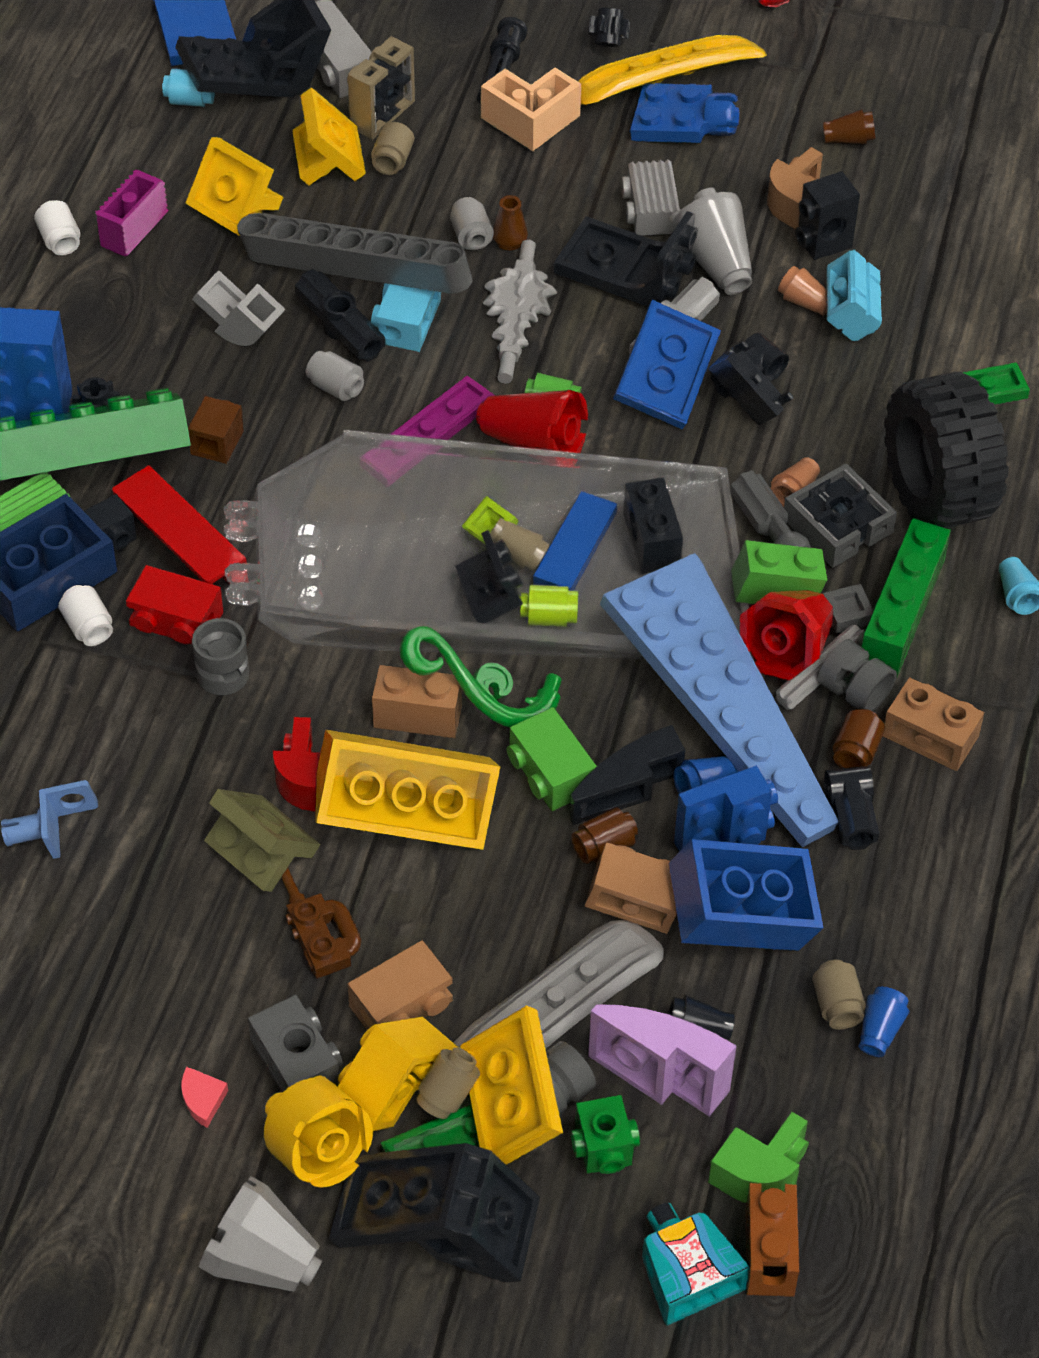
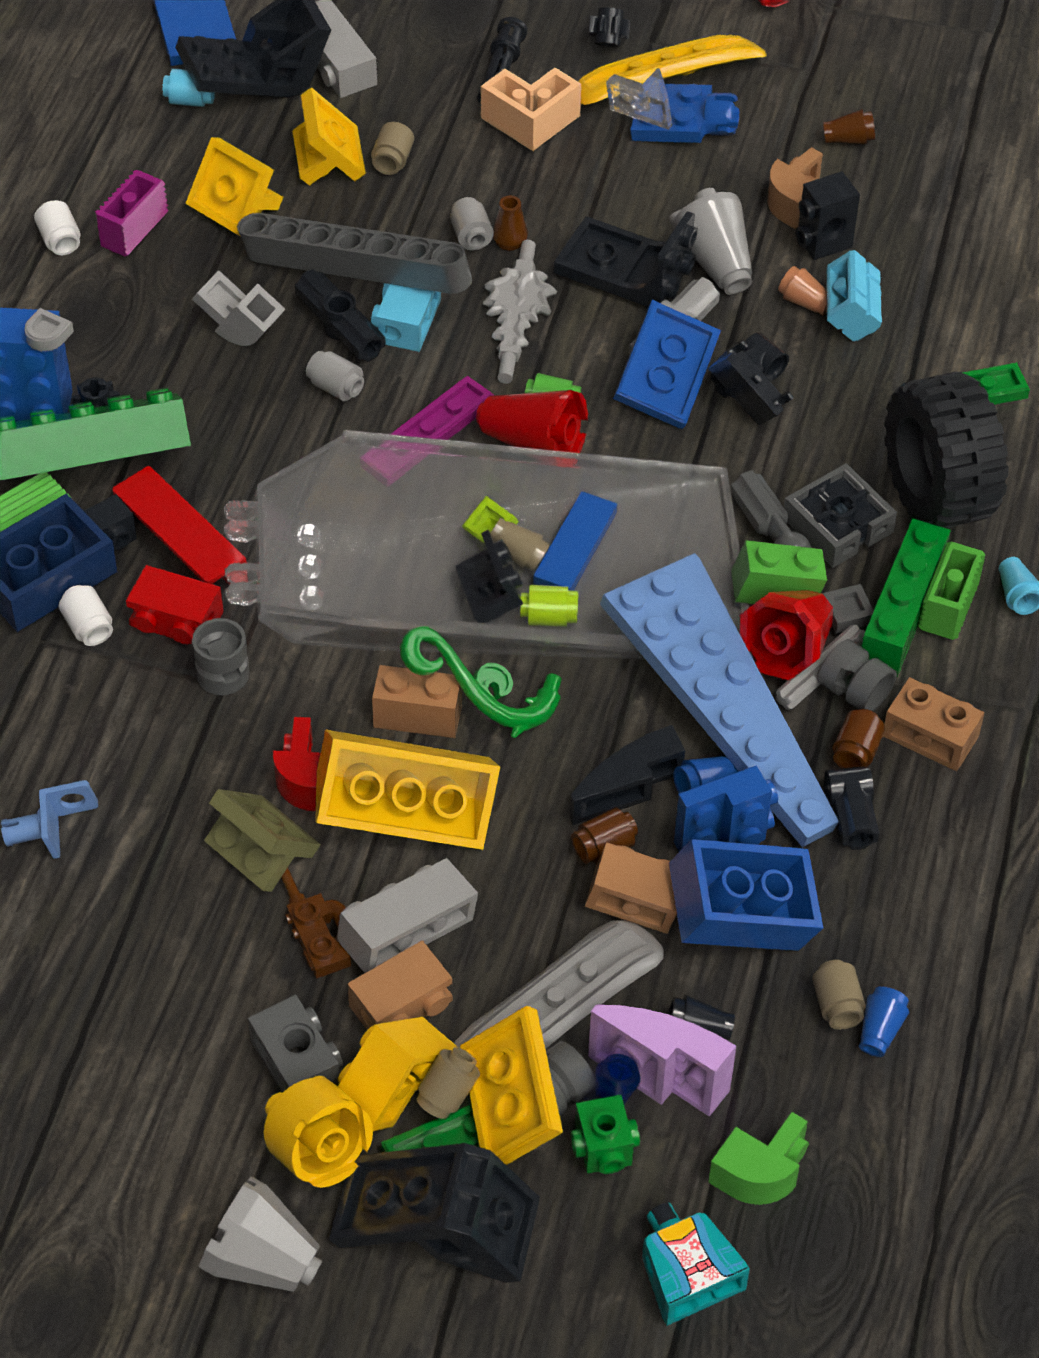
(47, 331): none -> light grey tile
(202, 1095): coral tile -> none
(216, 429): reddish brown brick -> none
(381, 86): dark tan piece -> none
(405, 913): none -> light grey brick
(549, 757): bright green brick -> none
(616, 1076): none -> clear blue cone
(641, 101): none -> clear slope
(651, 197): light grey brick -> none
(652, 524): black brick -> none
(772, 1239): dark orange brick -> none
(794, 478): nougat cone -> none
(951, 590): none -> bright green brick

